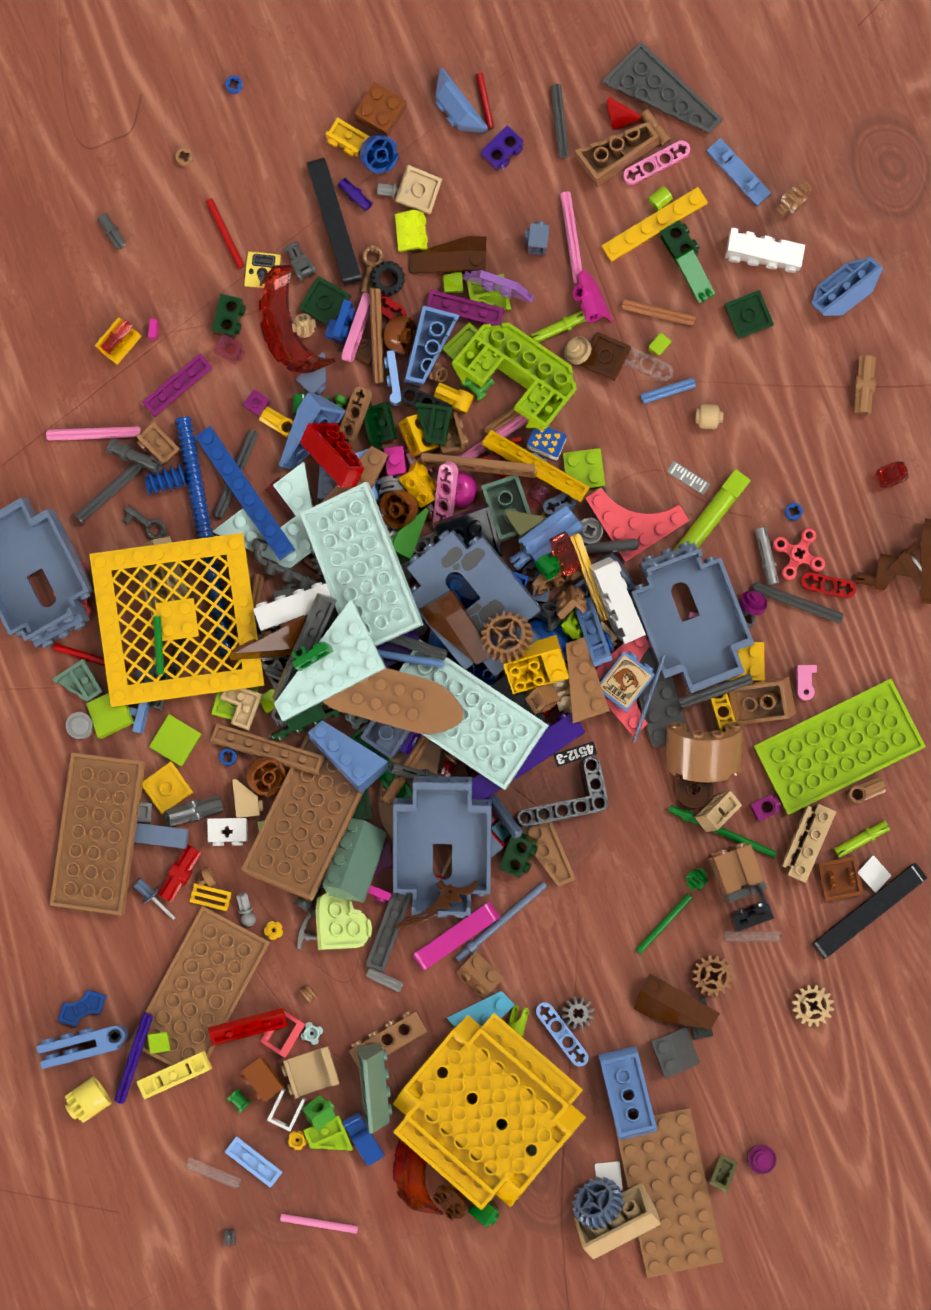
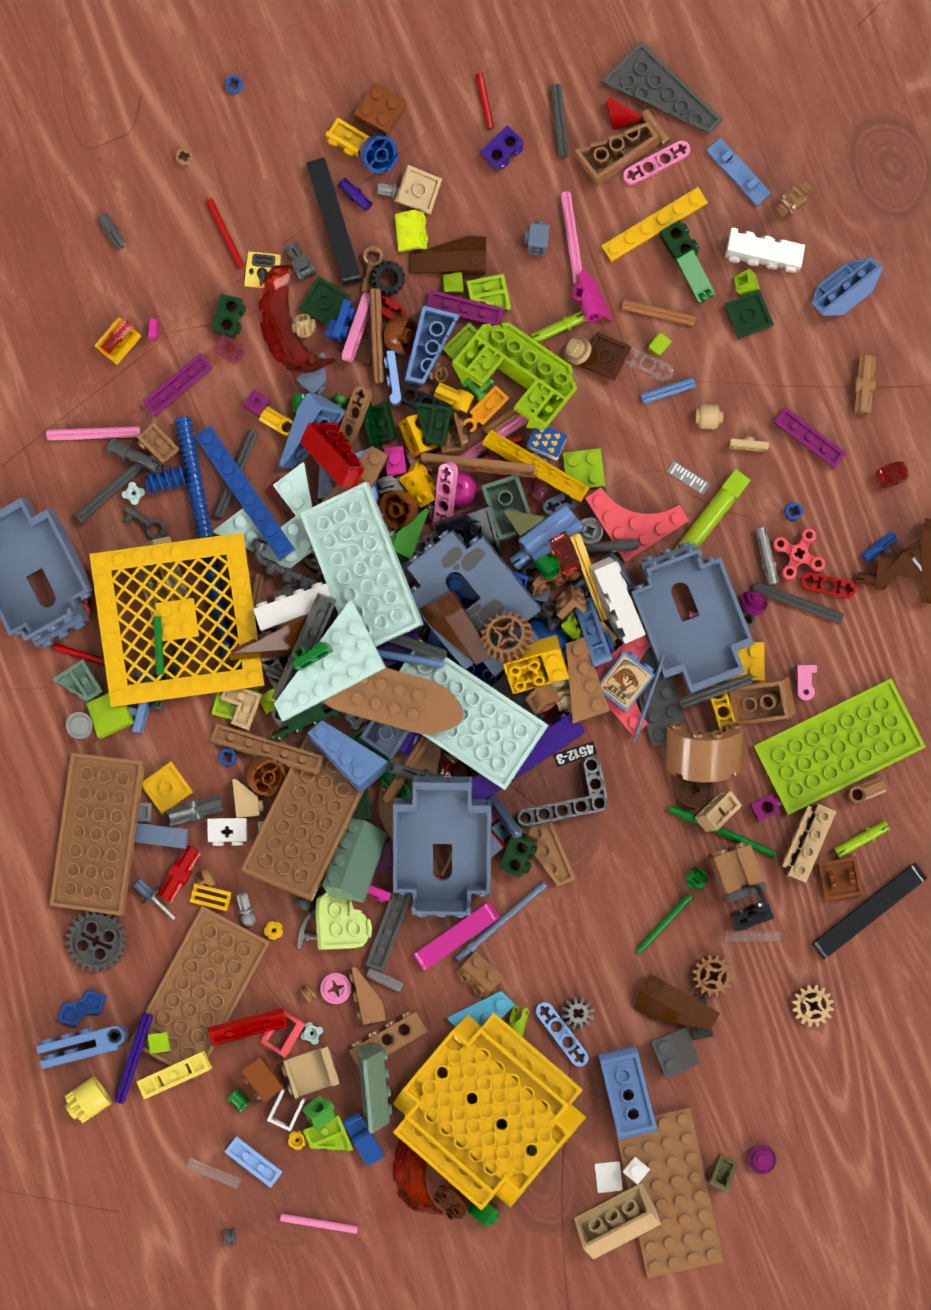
(89, 957): none -> dark grey gear
(139, 492): none -> light aqua plate
(175, 740): lime tile -> none
(327, 984): none -> bright pink gear
(369, 1001): none -> medium nougat slope
(447, 894): reddish brown piece -> none
(456, 106): medium blue wedge -> none
(486, 408): none -> light orange plate
(493, 282): medium lavender wing -> none
(609, 1201): sand blue gear -> none
(636, 1170): none -> white plate
(660, 198): lime beam -> none
(746, 282): none -> lime slope
(748, 444): none -> tan plate
(809, 437): none -> magenta plate
(874, 874): white sticker -> none
(879, 547): none -> blue axle

